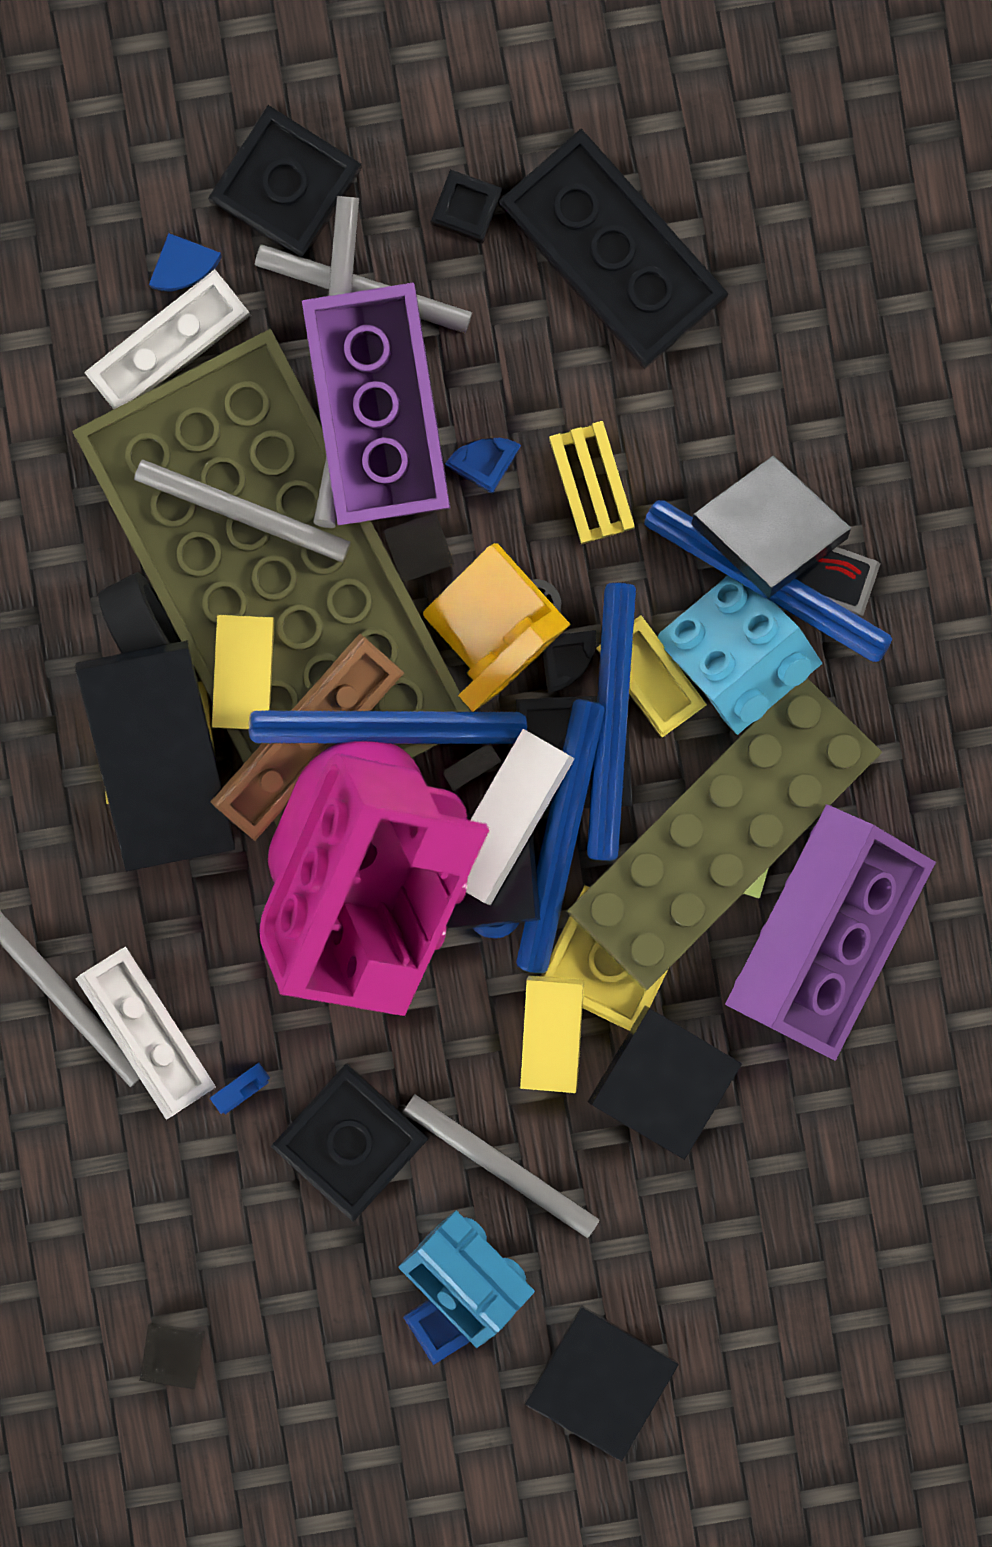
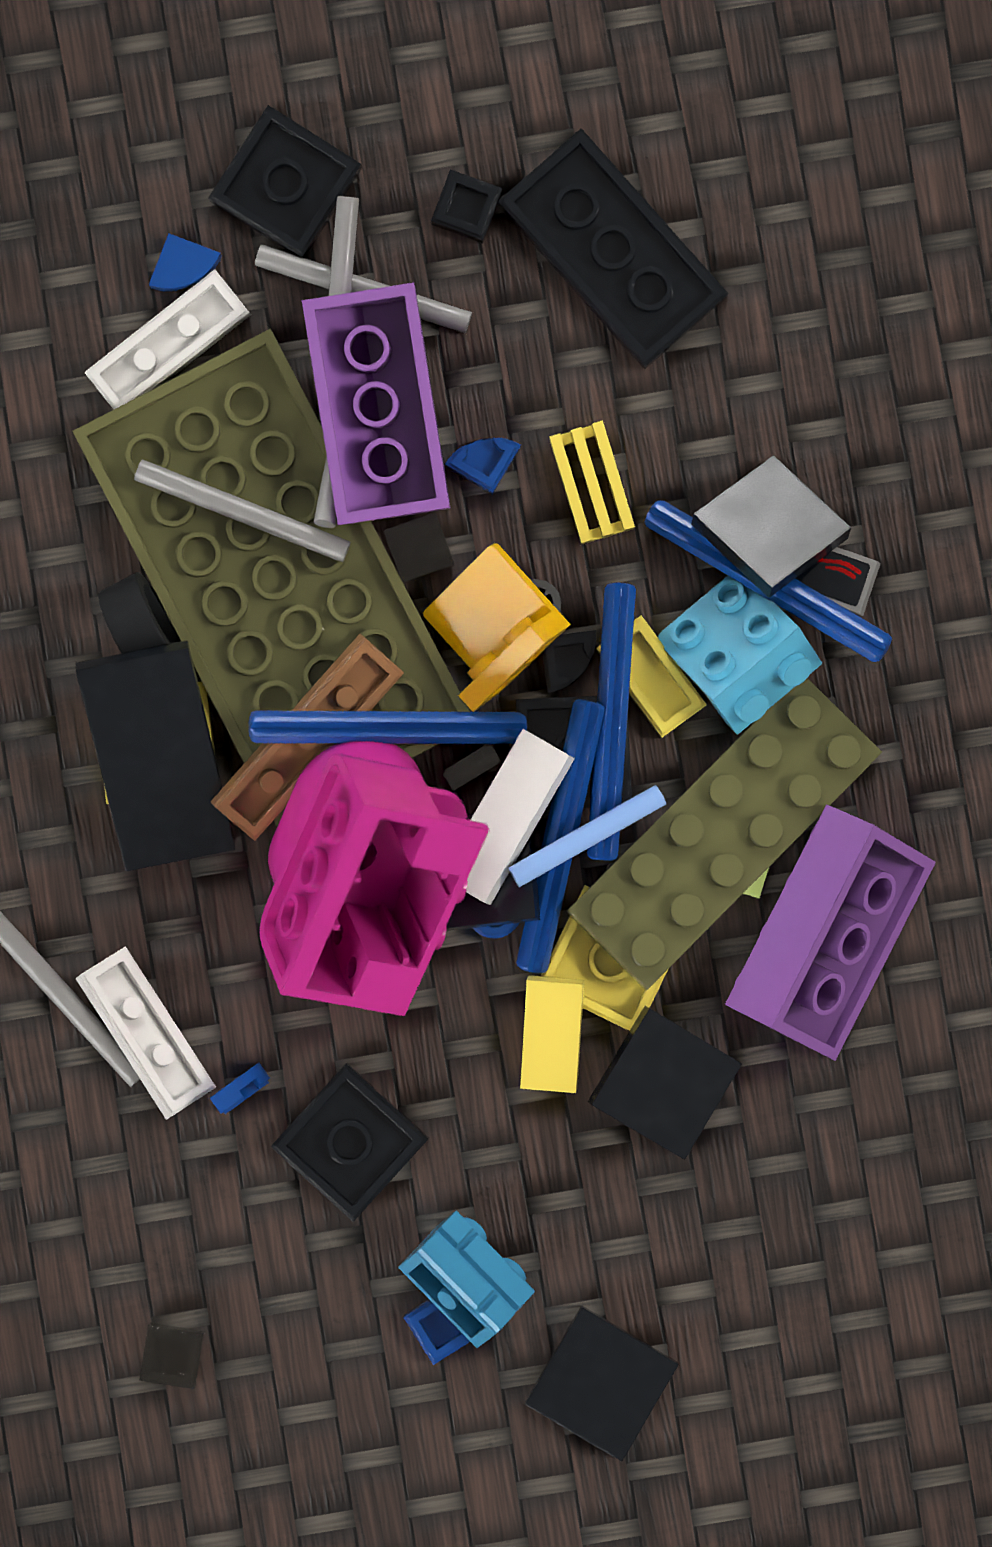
(242, 669): light yellow tile -> none
(501, 1166): light grey bar -> none
(587, 835): none -> light blue bar

